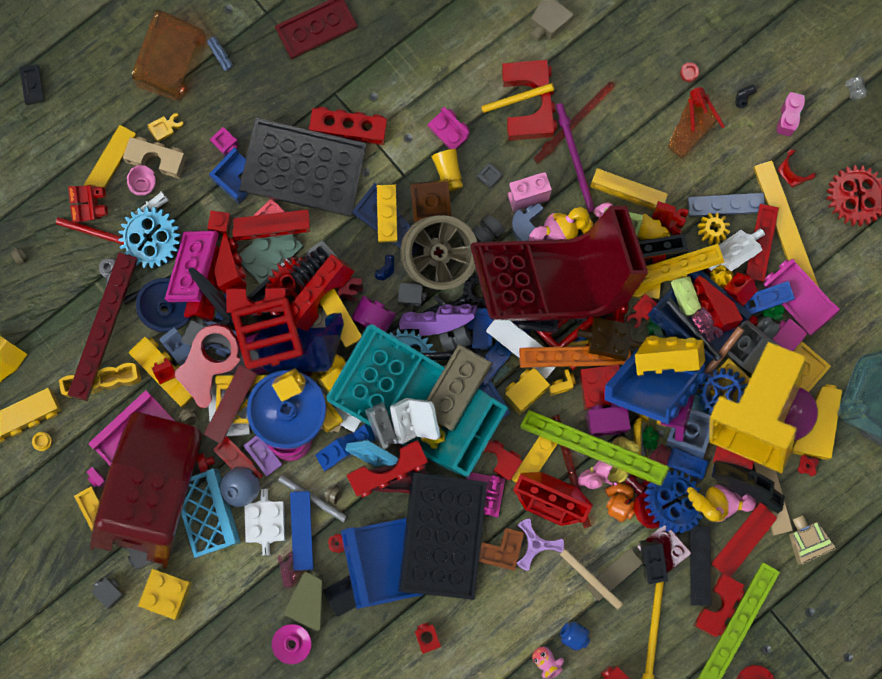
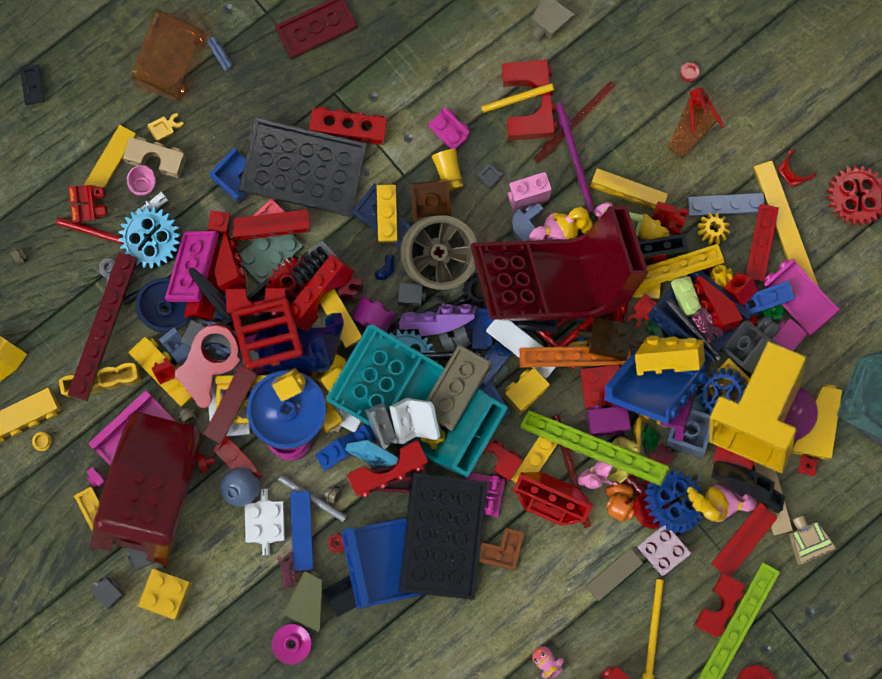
(223, 512): medium azure fence -> none
(224, 141): dark pink bracket -> none
(263, 455): medium lavender plate -> none
(426, 647): red brick -> none
(488, 230): dark grey wheel -> none
(536, 544): lavender piece -> none
(560, 387): yellow bracket -> none
(575, 636): blue head -> none
(591, 579): tan tile -> none
(653, 561): black hinge -> none
(687, 463): blue plate -> none
(700, 565): black plate -> none
(724, 350): nougat bar -> none
(739, 248): white plate -> none
(742, 96): black arm -> none
(790, 114): brick -> none
(814, 366): yellow plate -> none
(856, 88): clear wheel -> none

